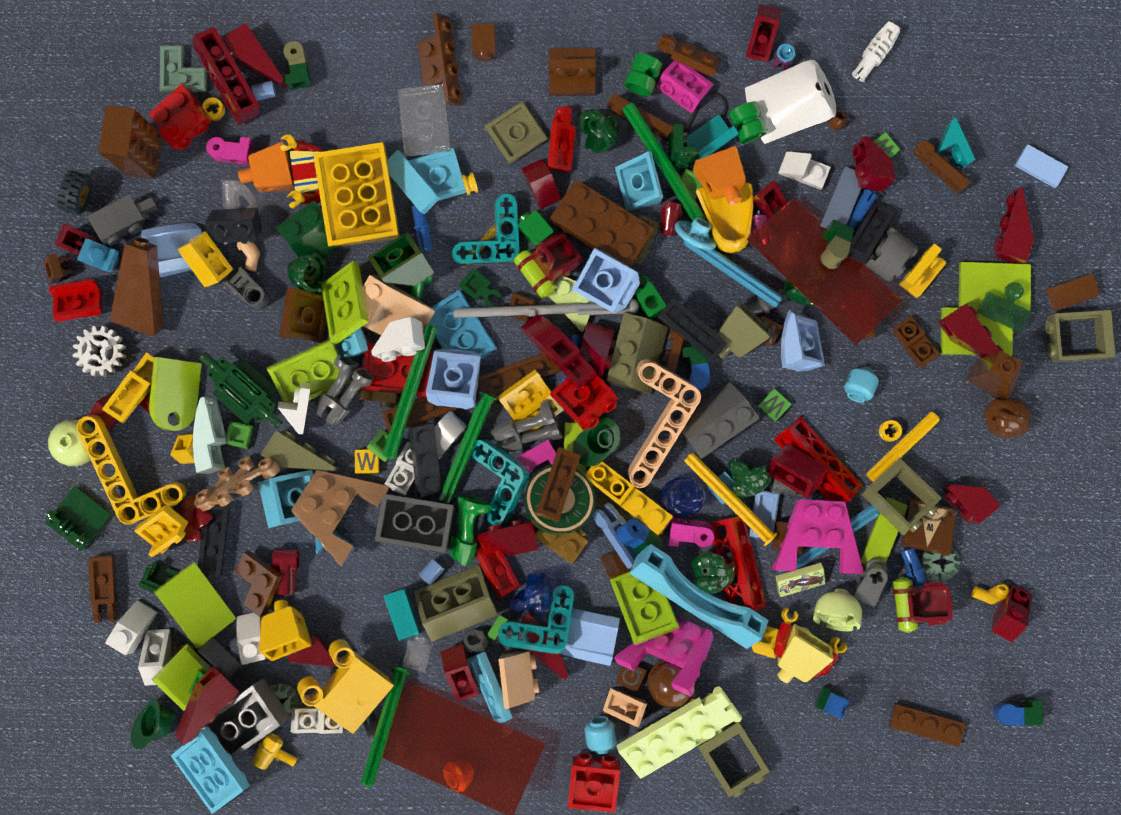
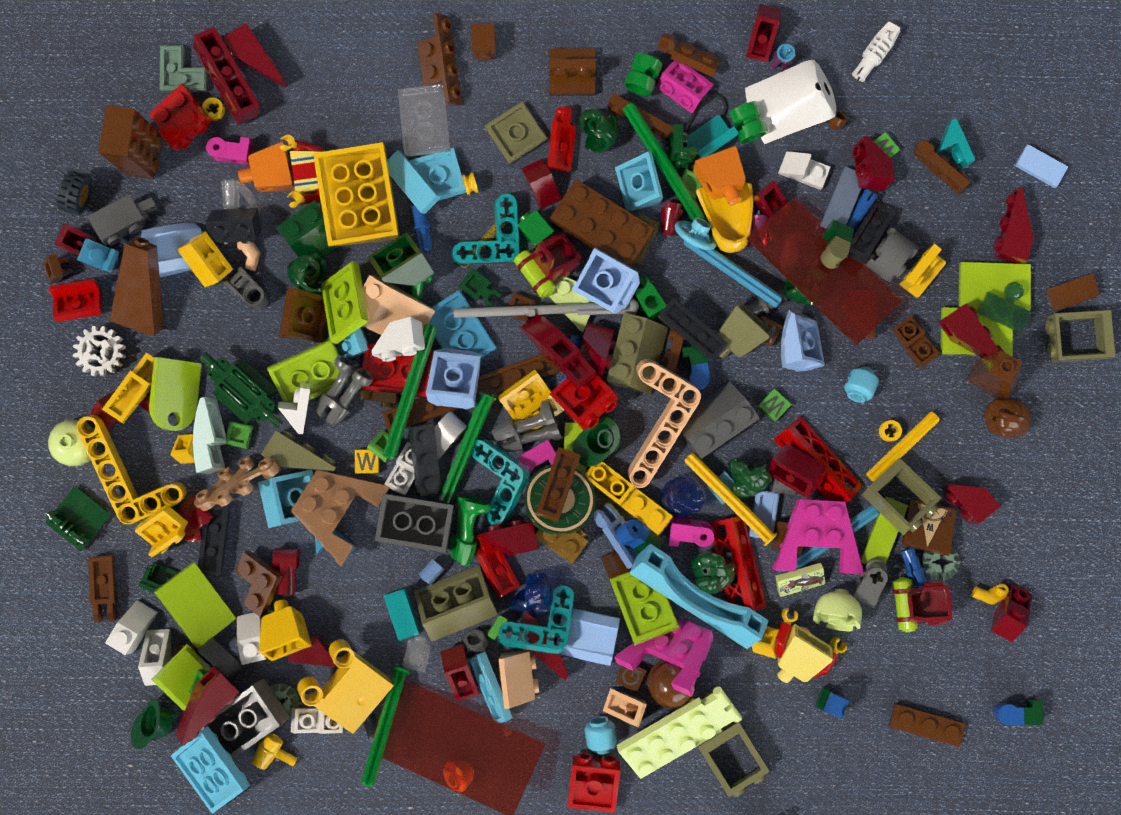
(264, 90): medium blue hinge -> none
(298, 66): leg -> none

